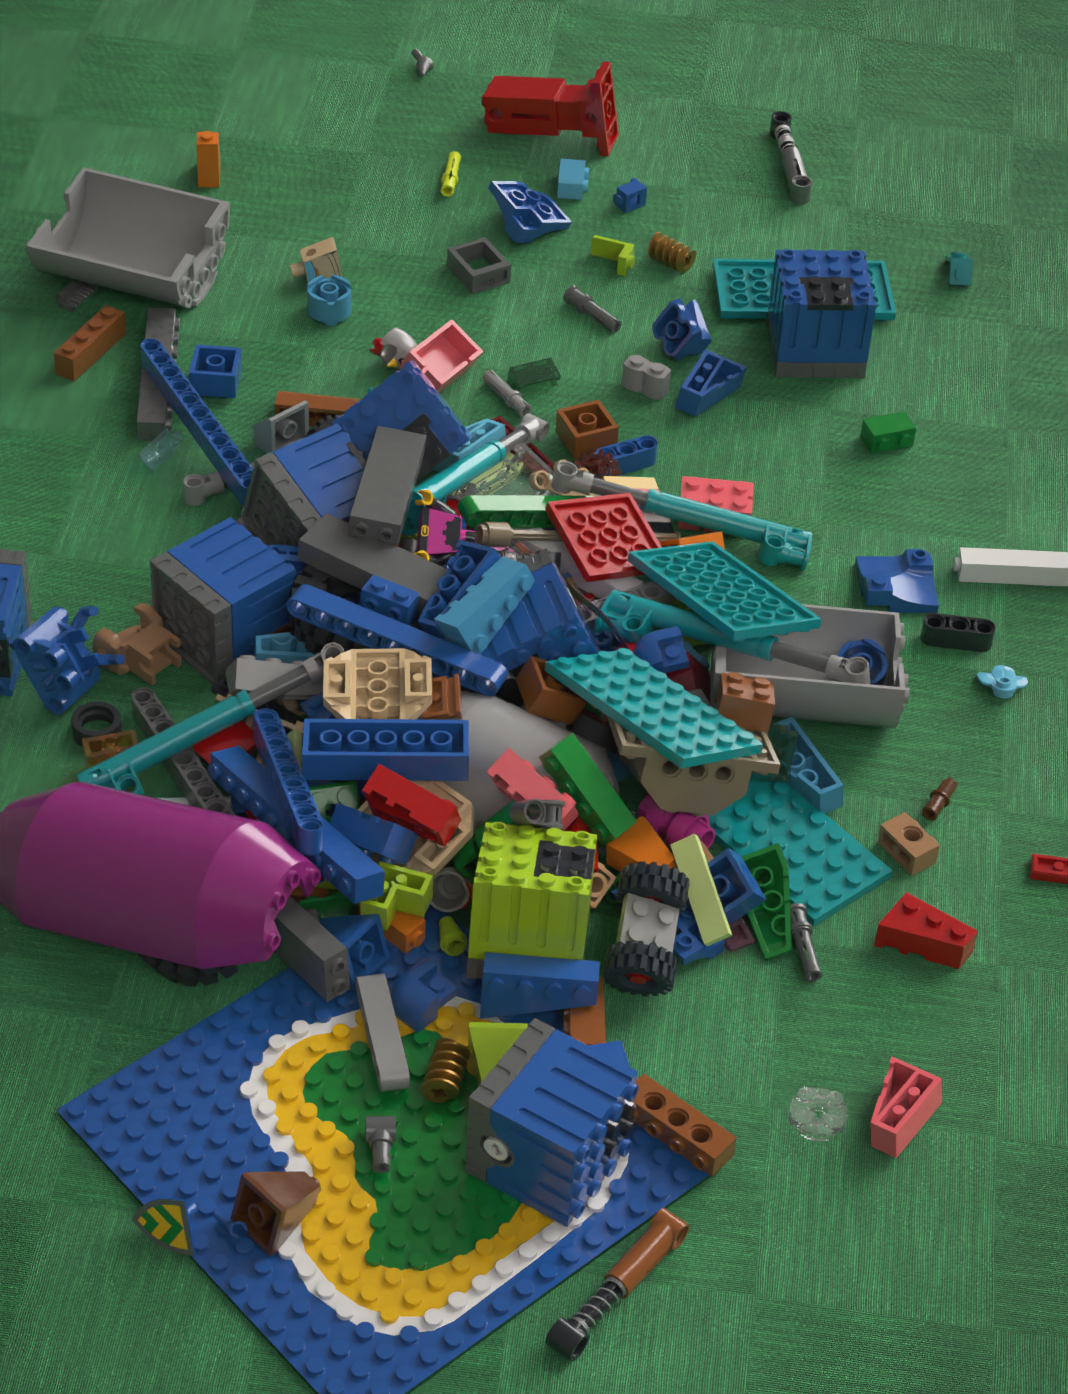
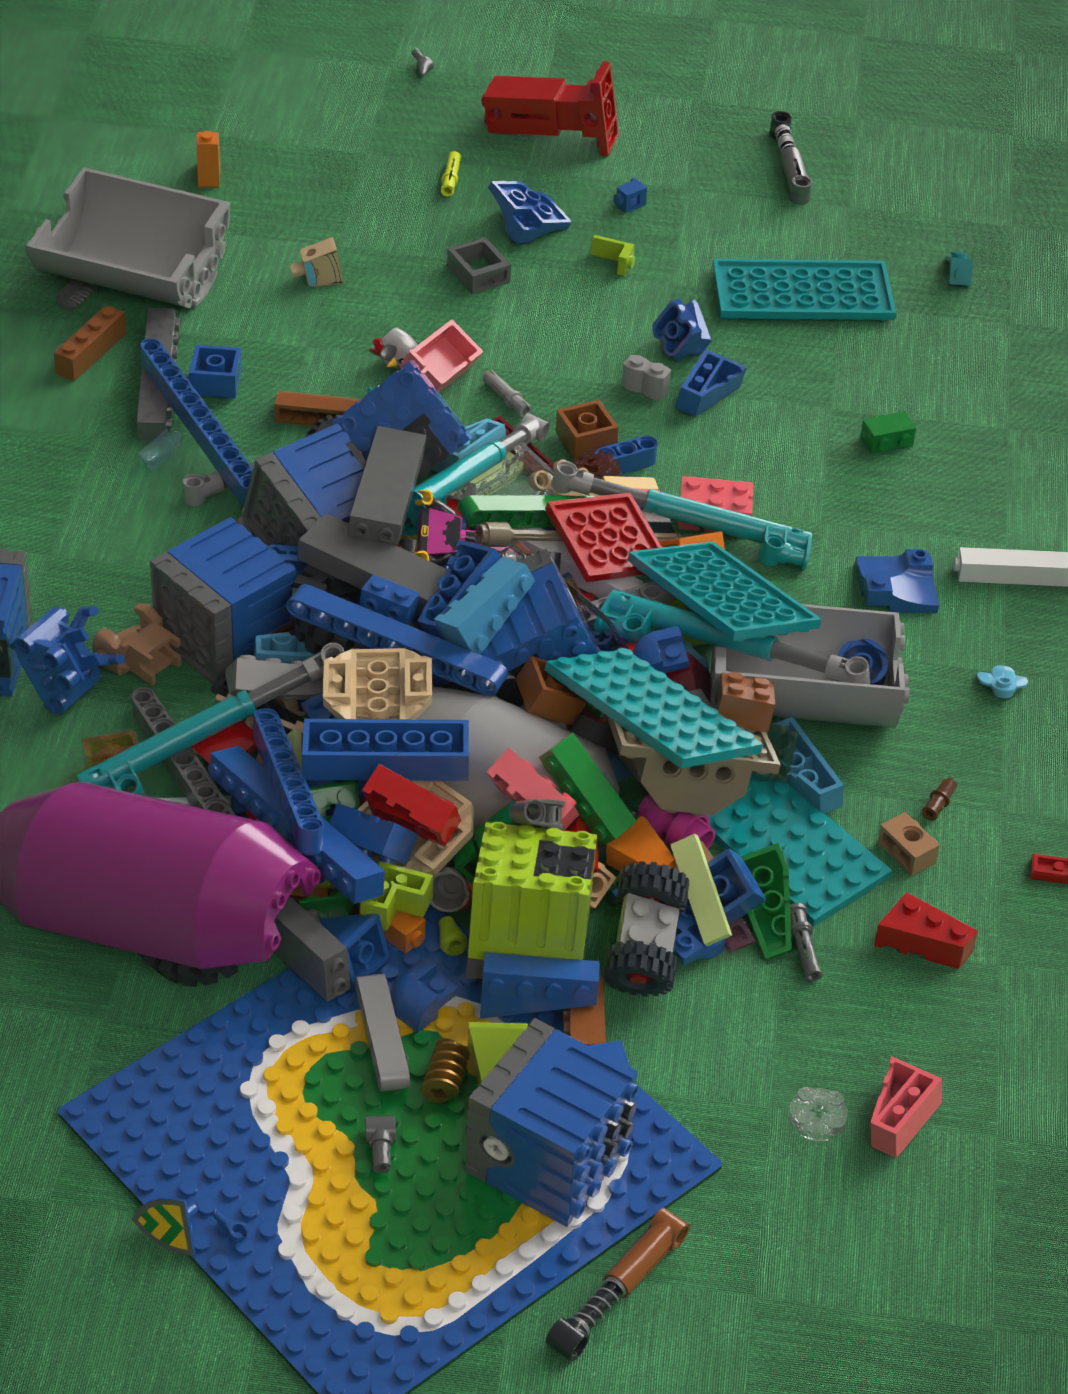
(91, 712): black tyre -> none
(274, 1205): reddish brown slope -> none
(282, 428): light grey slope -> none
(329, 299): dark azure brick -> none
(445, 699): dark orange plate -> none
(533, 373): clear green hinge -> none
(572, 179): medium azure brick -> none
(585, 304): dark grey pin -> none
(671, 253): pearl gold piece -> none
(682, 1127): dark orange brick -> none
(820, 313): blue piece -> none
(957, 632): black beam -> none

